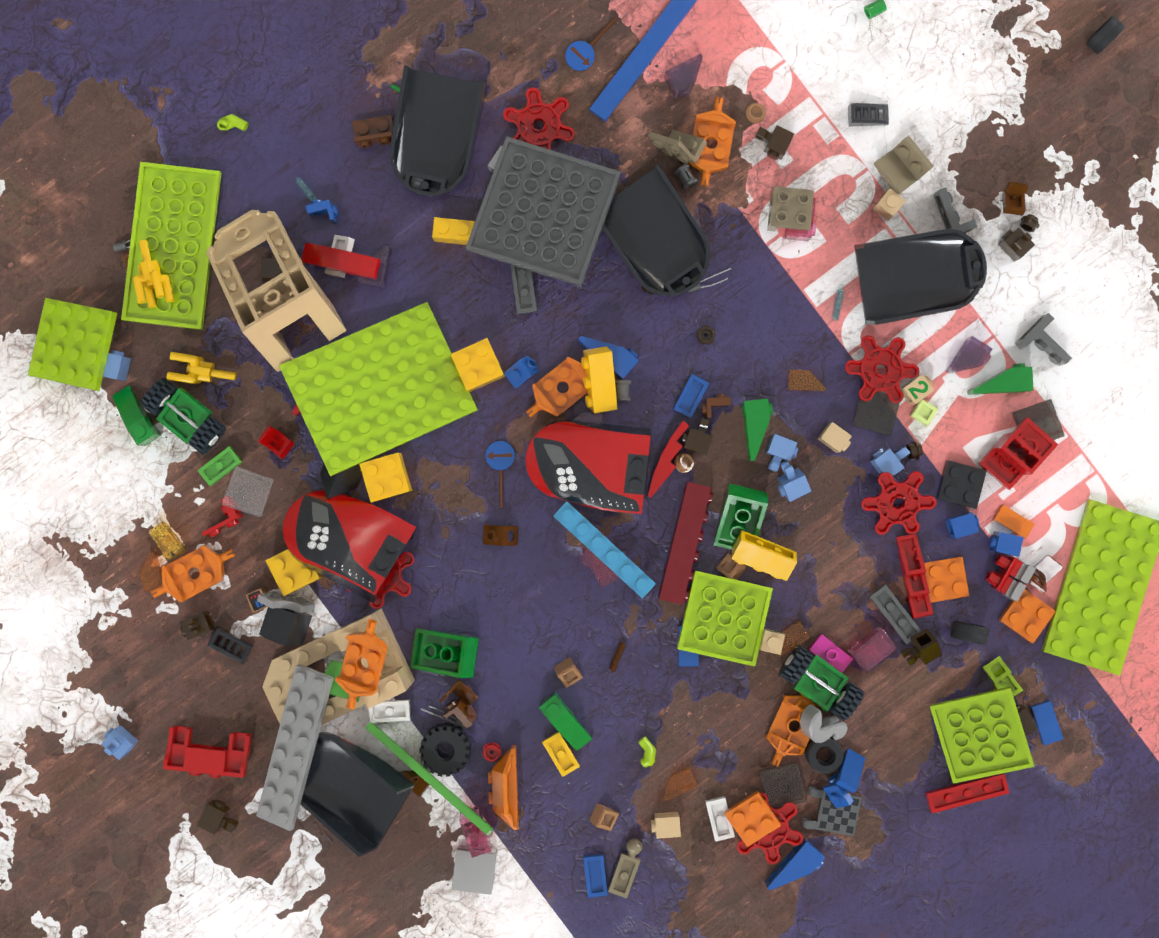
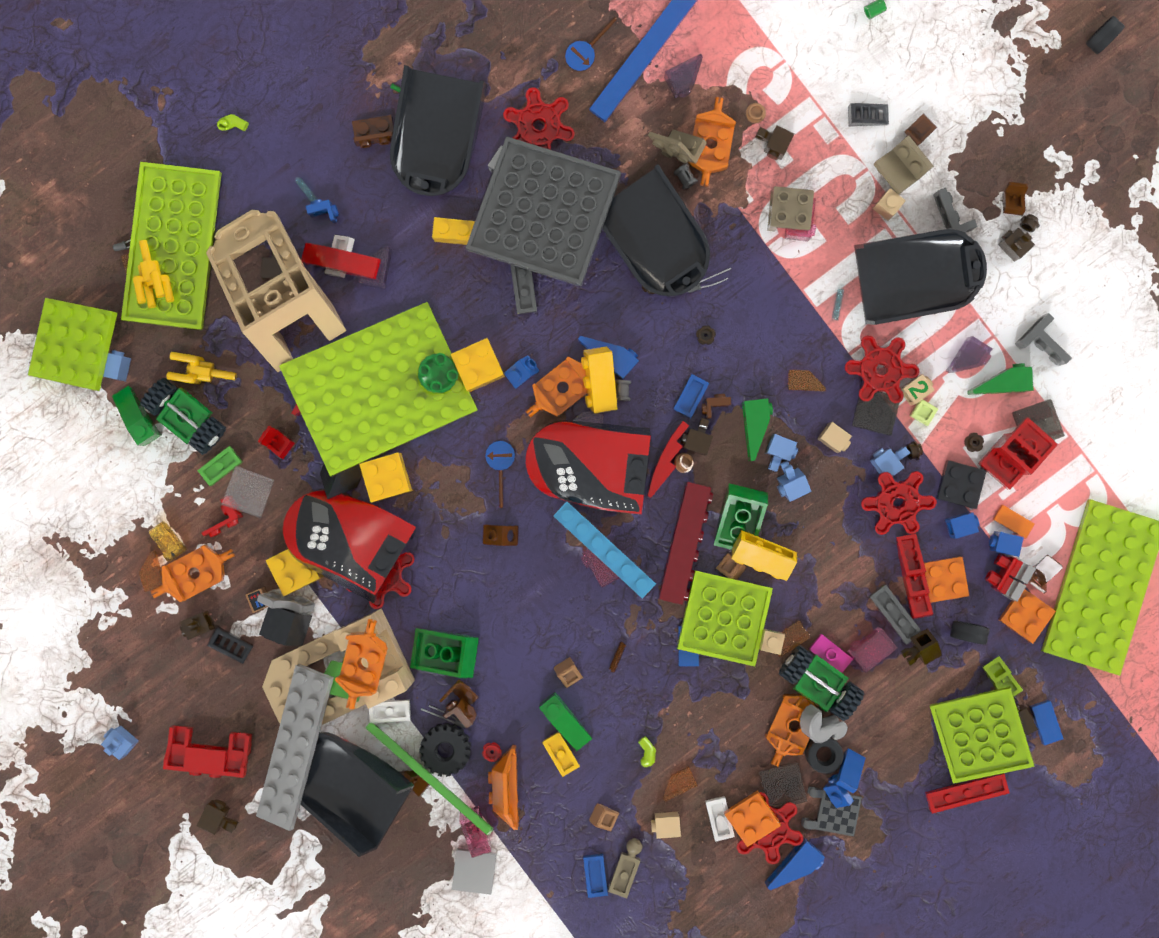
(437, 373): none -> green dish
(920, 129): none -> reddish brown bracket
(969, 442): none -> dark brown plate

